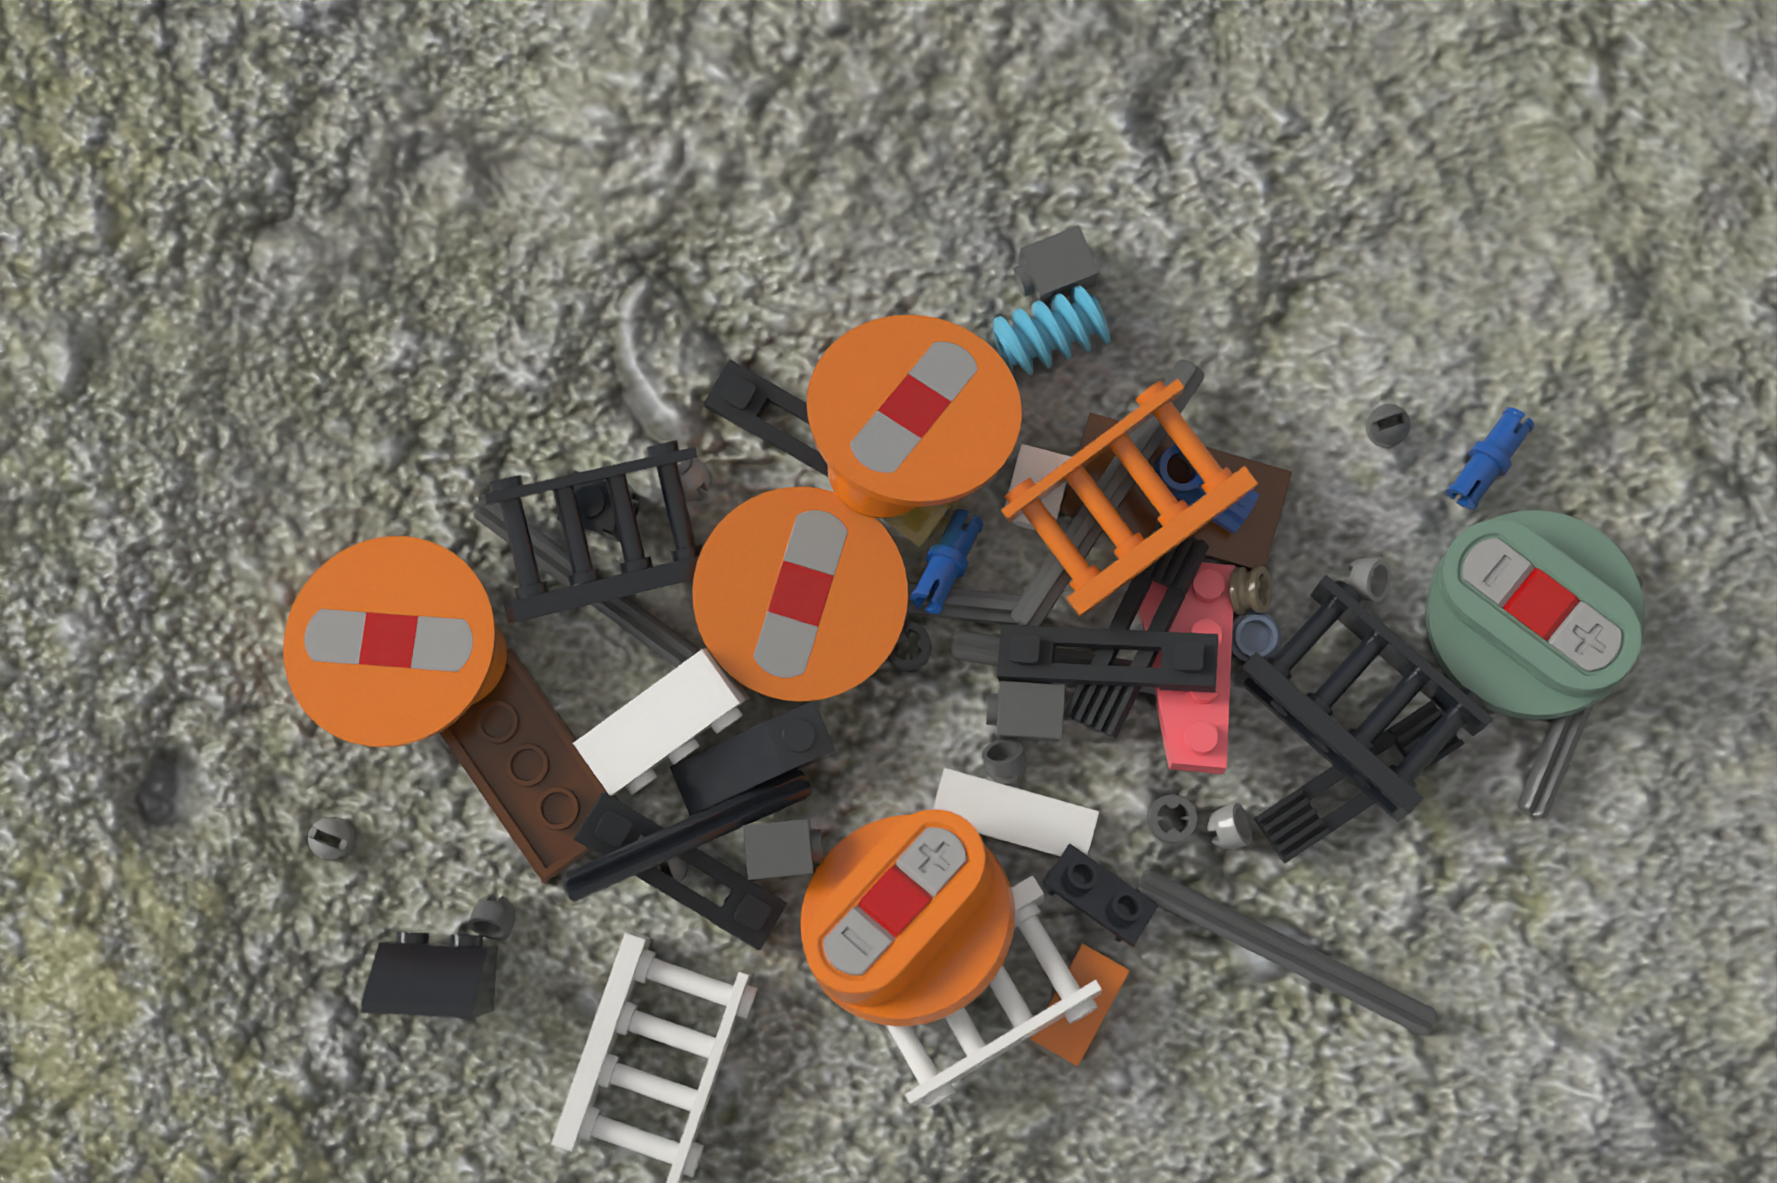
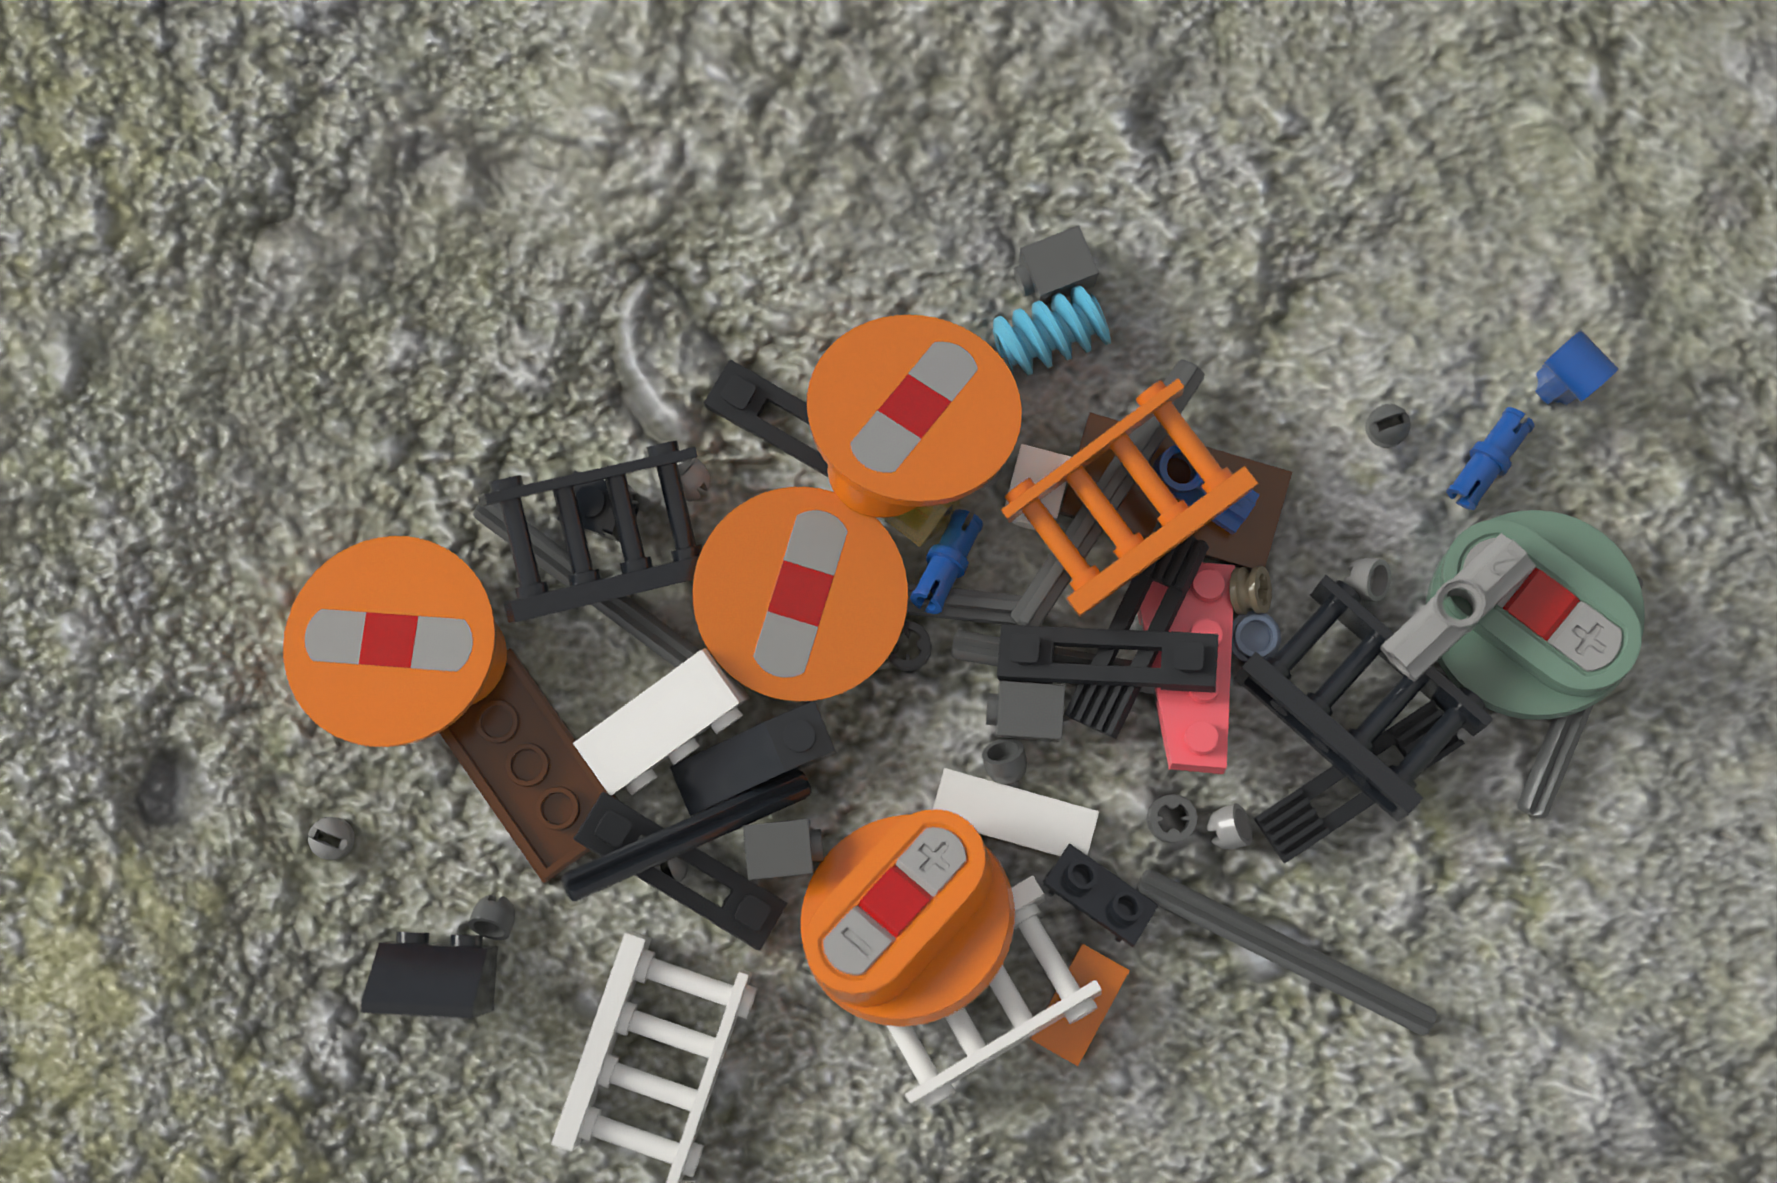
(1481, 583): none -> light grey piece
(1574, 371): none -> blue piece

